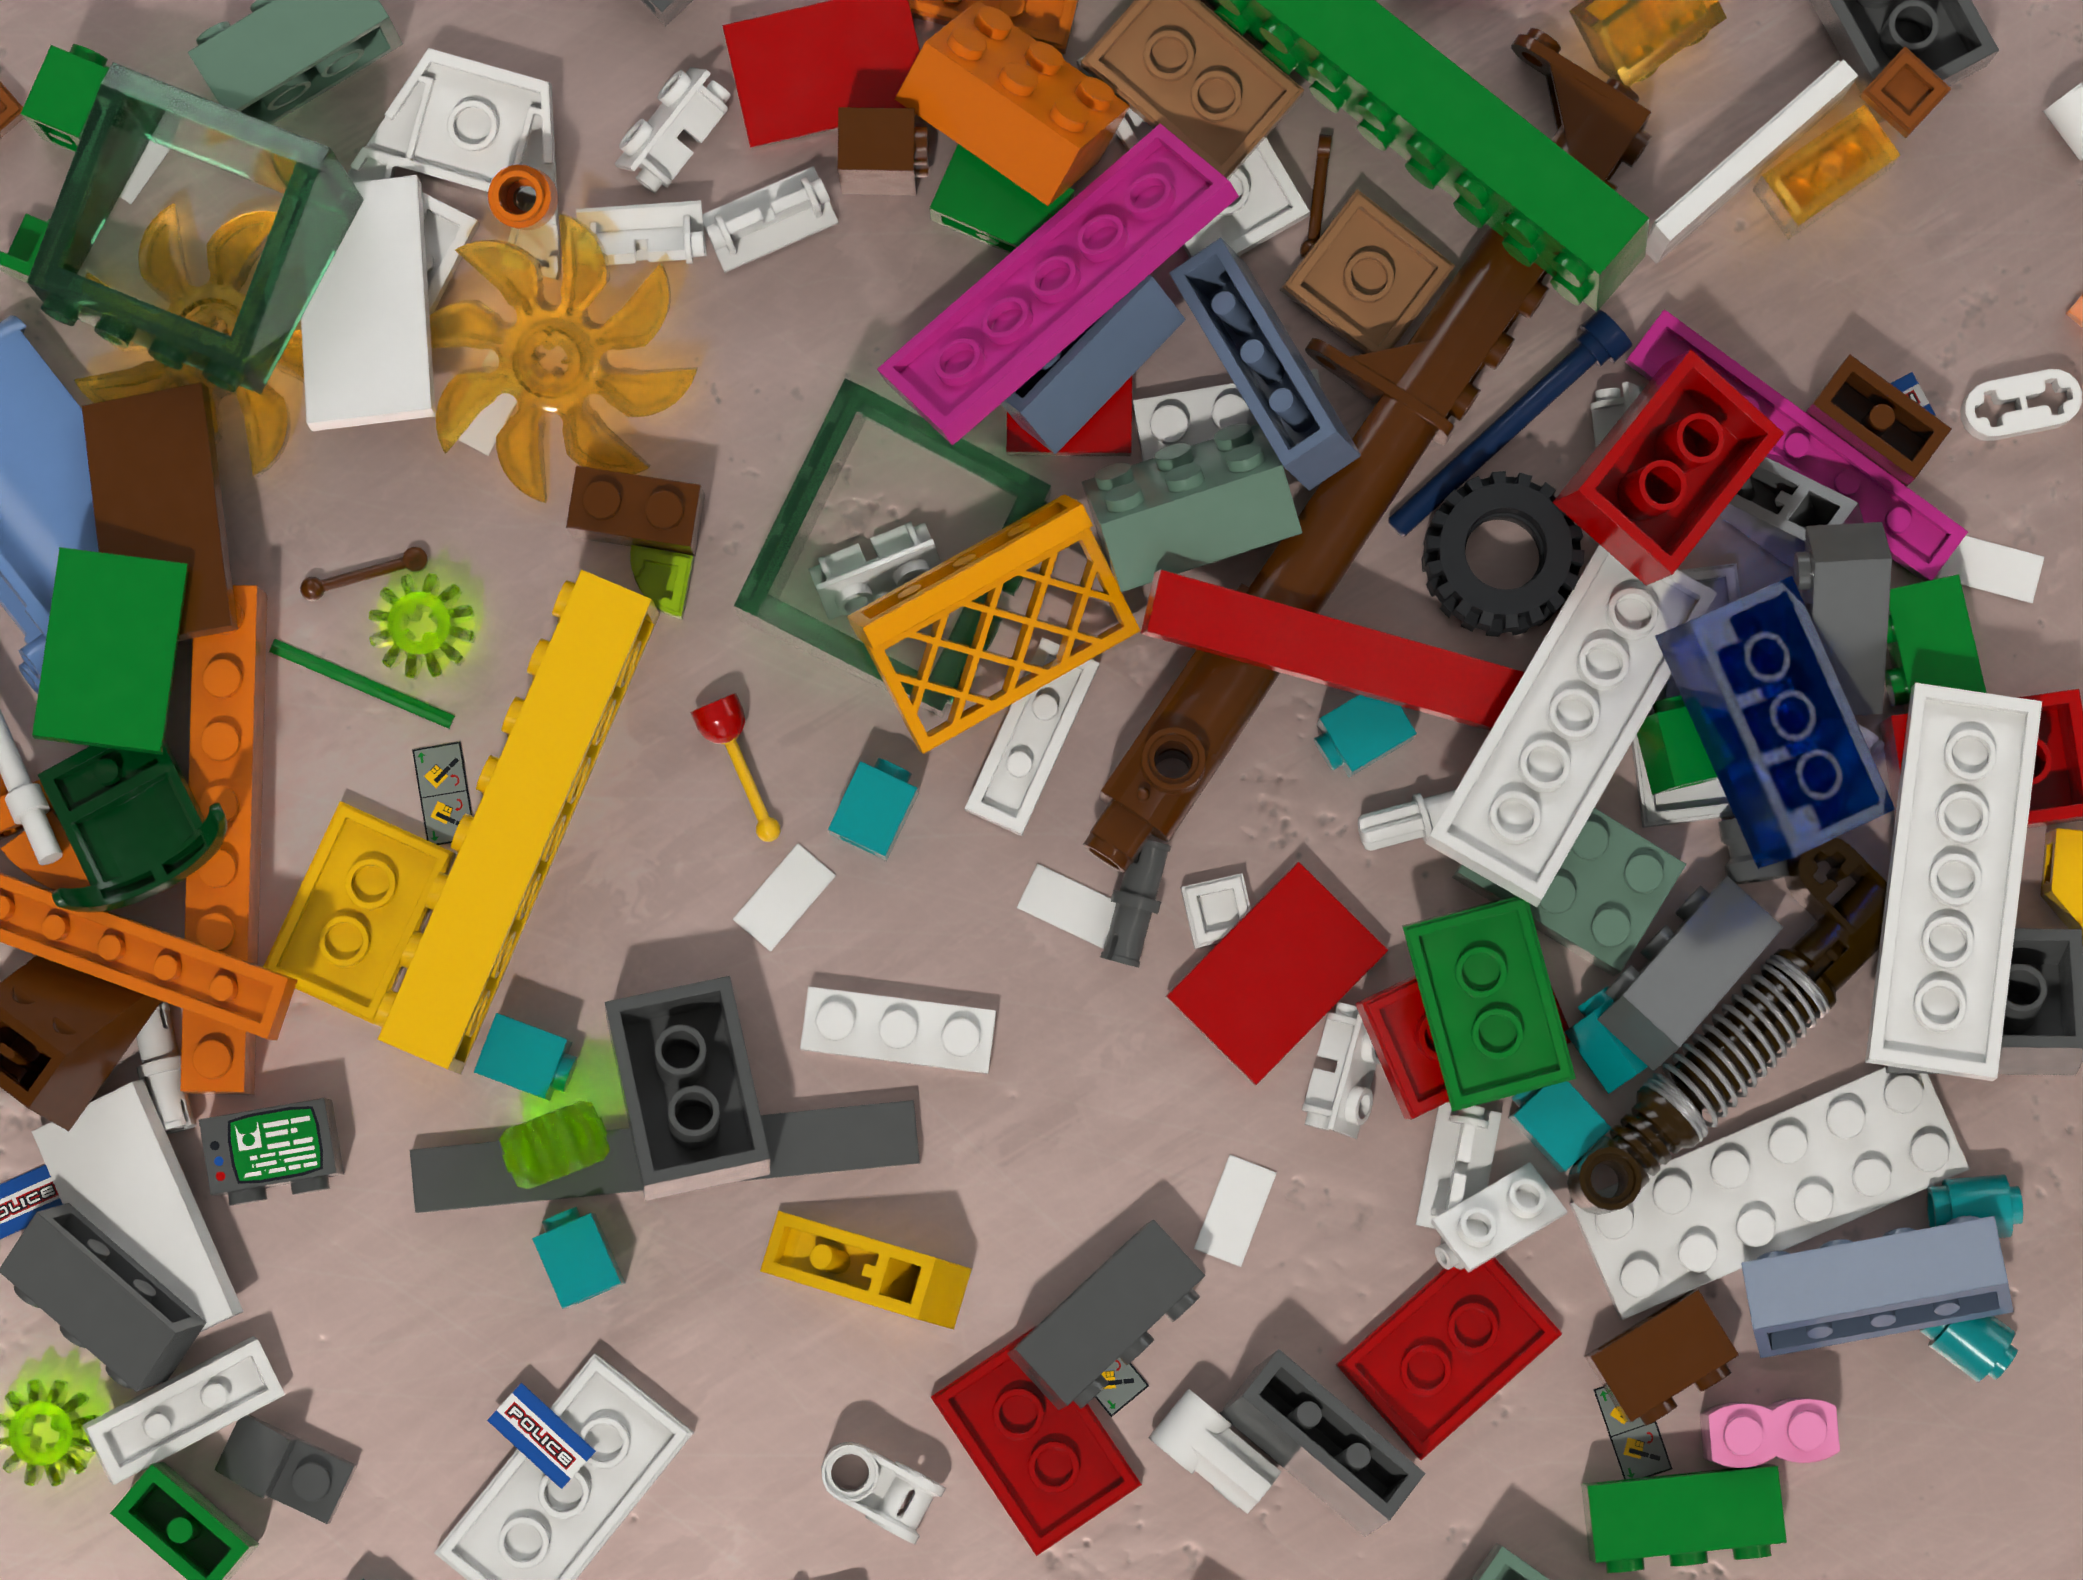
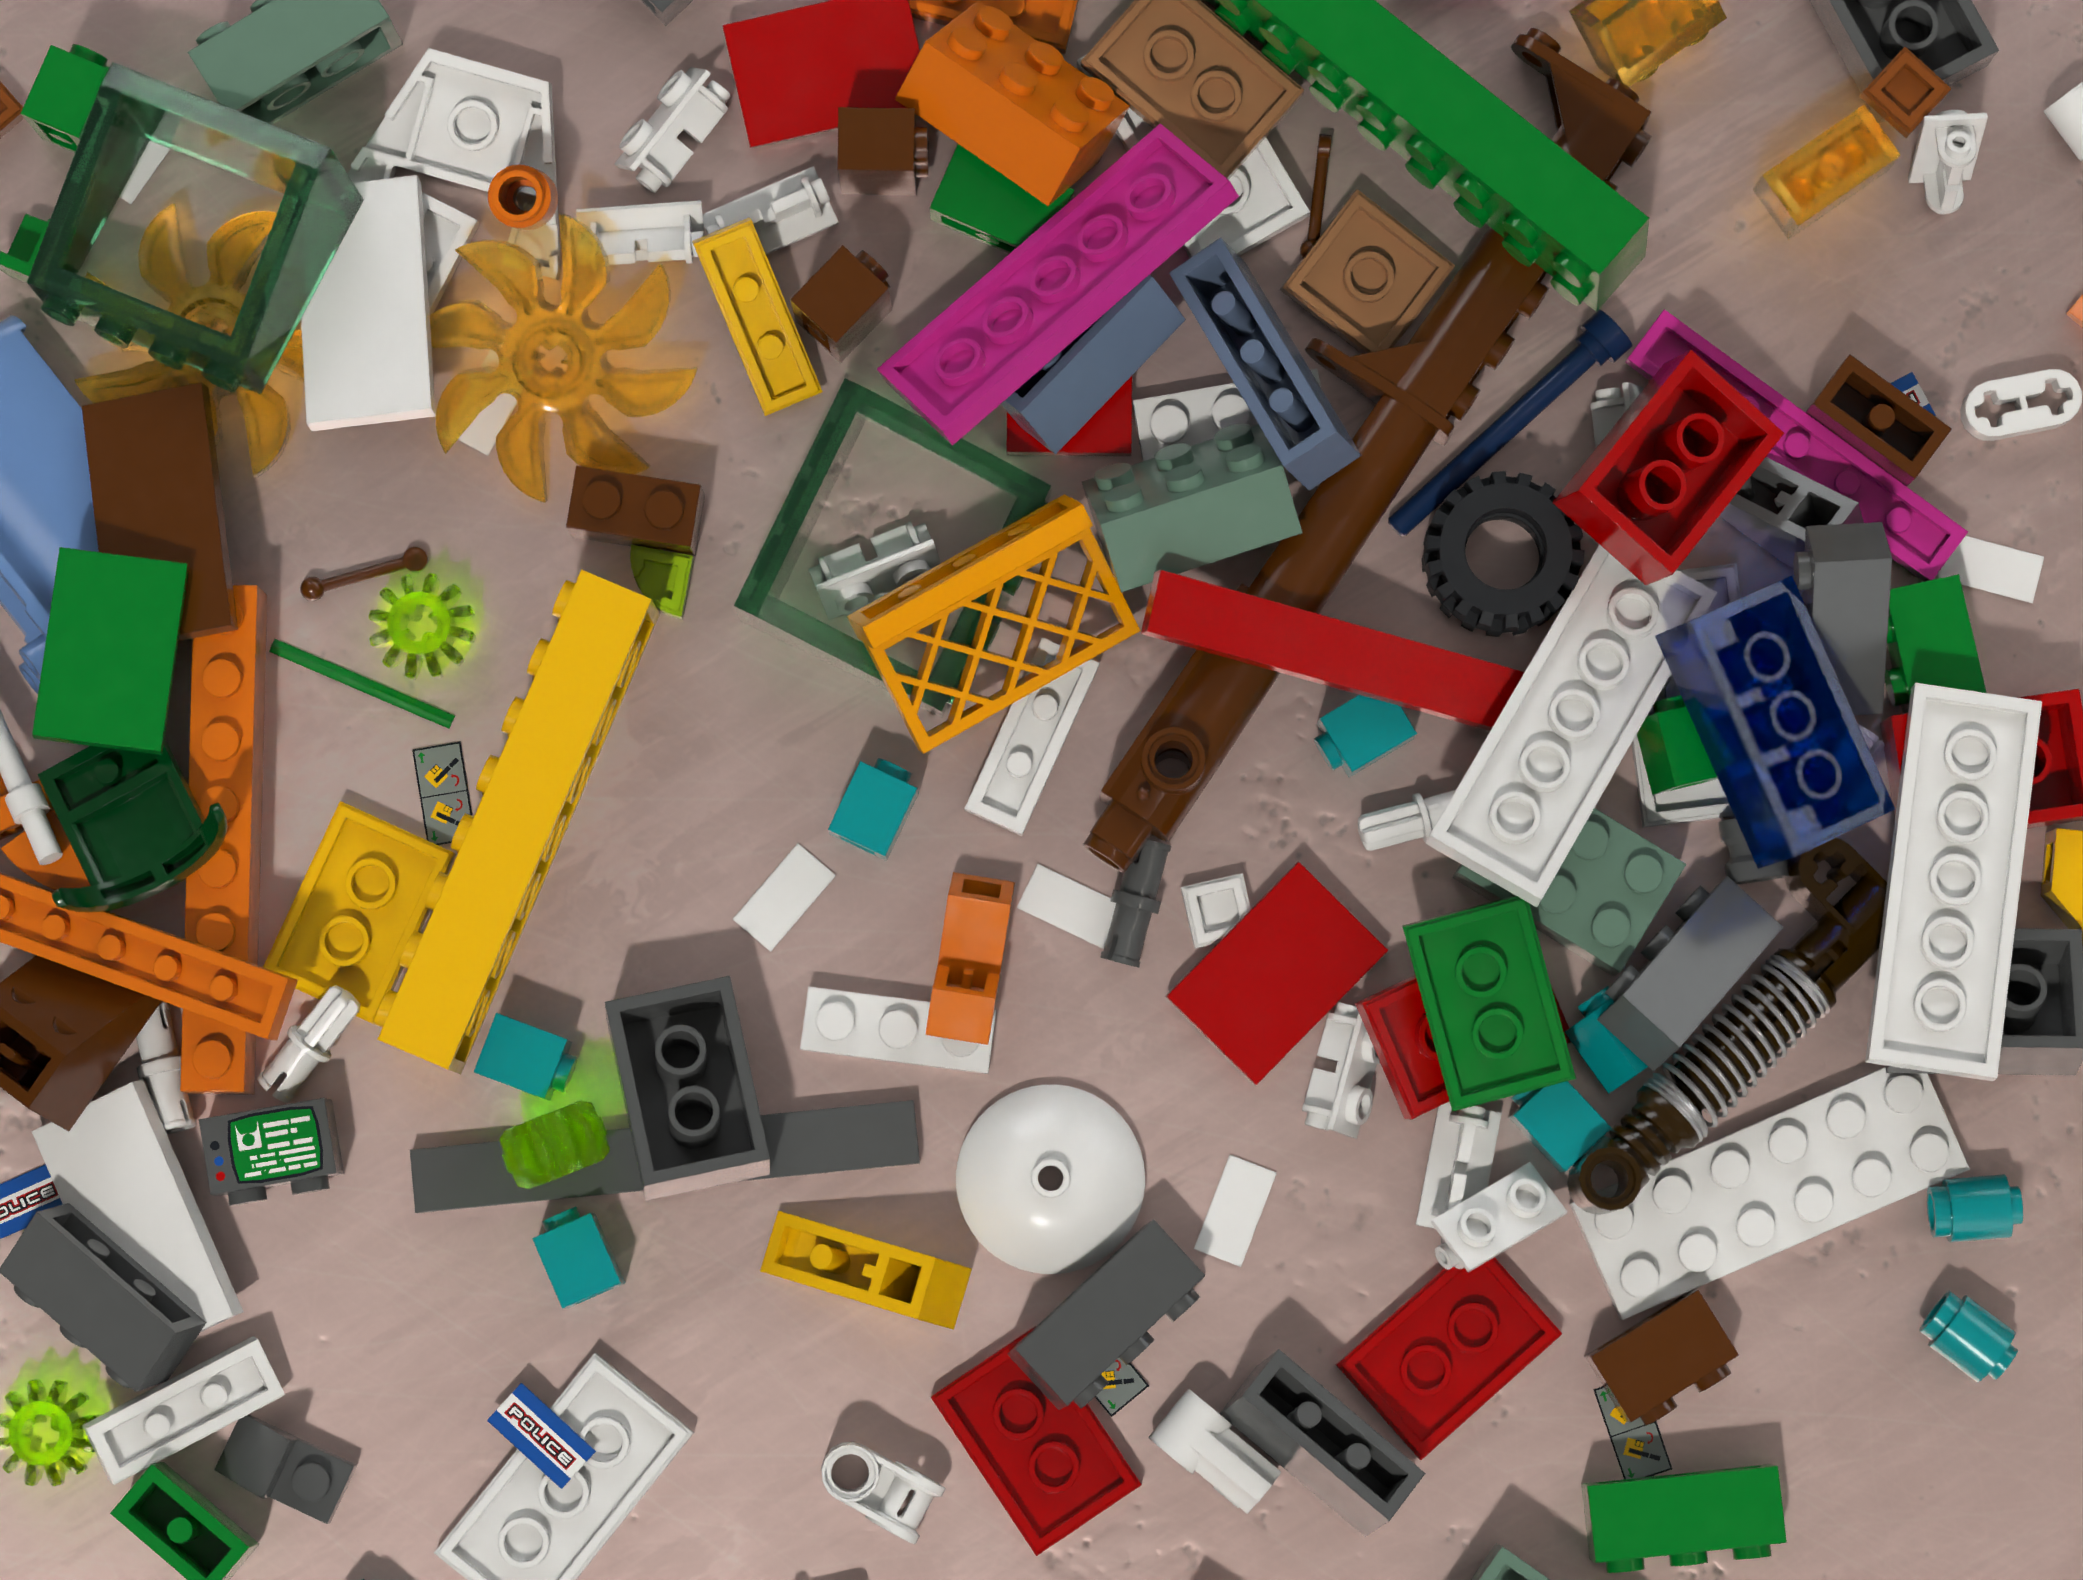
(310, 1042): none -> white axle
(722, 724): hinge -> none
(757, 316): none -> yellow tile
(843, 301): none -> reddish brown brick
(970, 958): none -> orange brick
(1042, 1227): none -> white dish
(1749, 160): white tile -> none
(1753, 1434): bright pink brick -> none
(1877, 1286): sand blue brick -> none
(1947, 156): none -> white hinge

